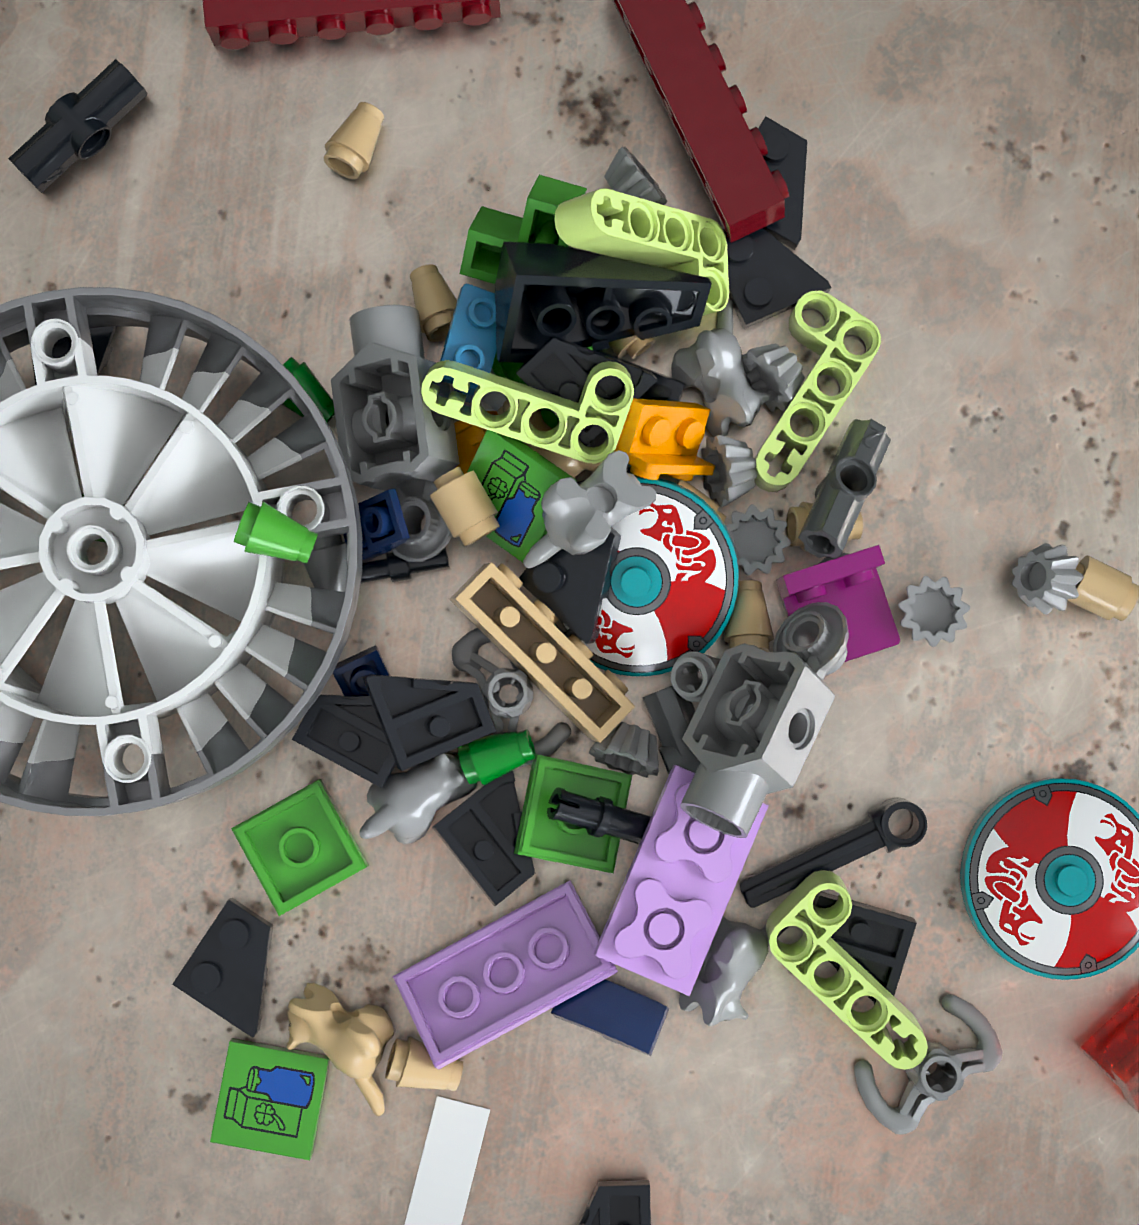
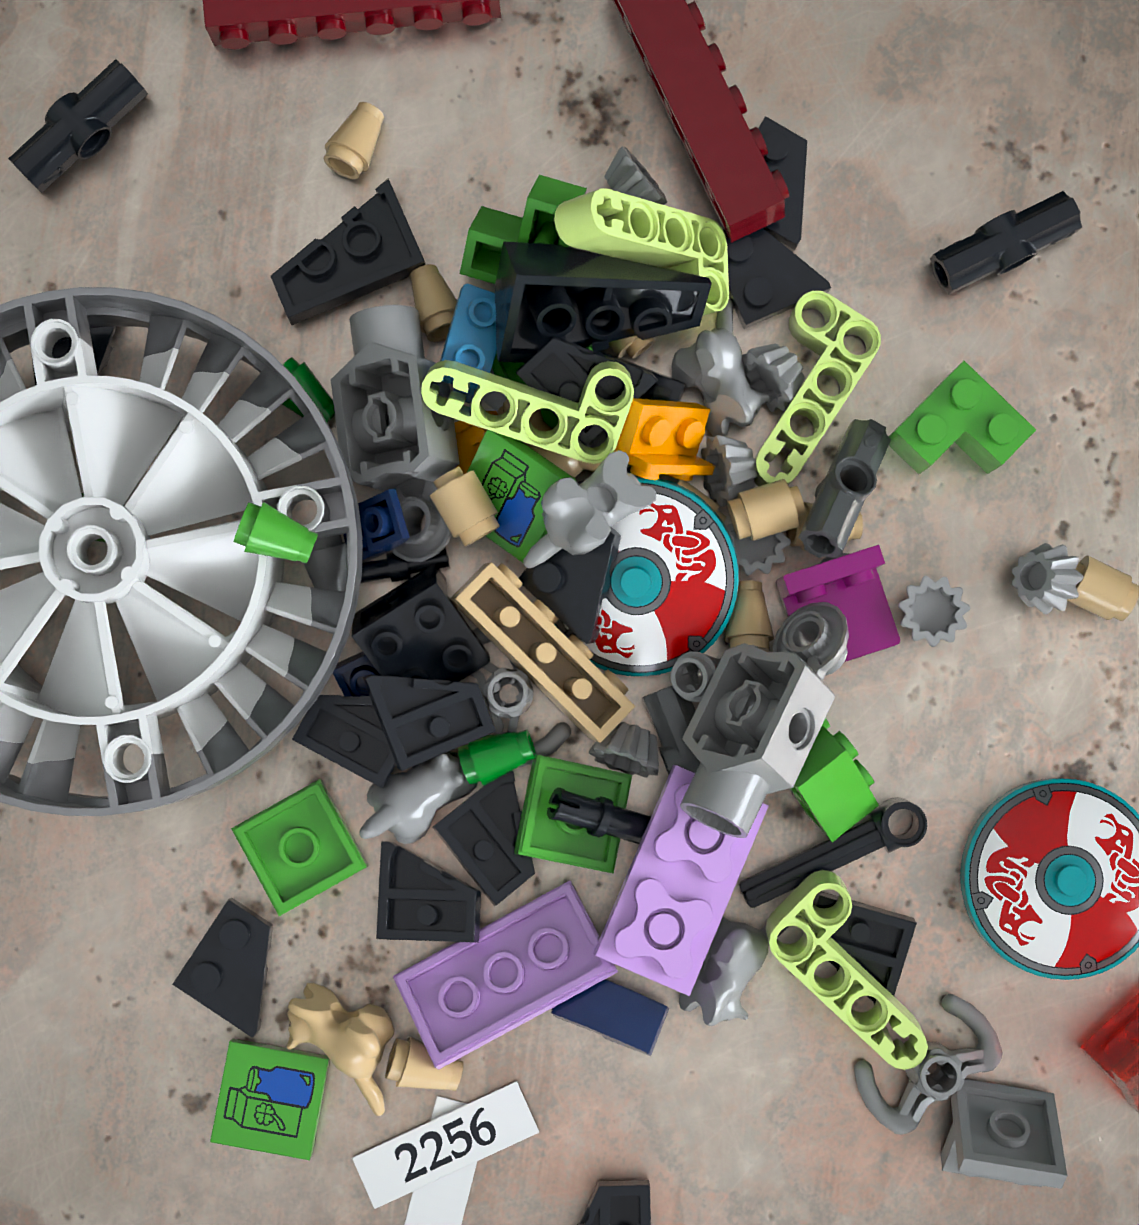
(352, 260): none -> black wing
(419, 632): none -> black bracket
(423, 900): none -> black wing
(445, 1145): none -> white sticker
(766, 510): none -> tan brick
(834, 786): none -> bright green brick
(962, 412): none -> bright green brick
(1005, 1135): none -> light grey bracket
(1006, 242): none -> black piece

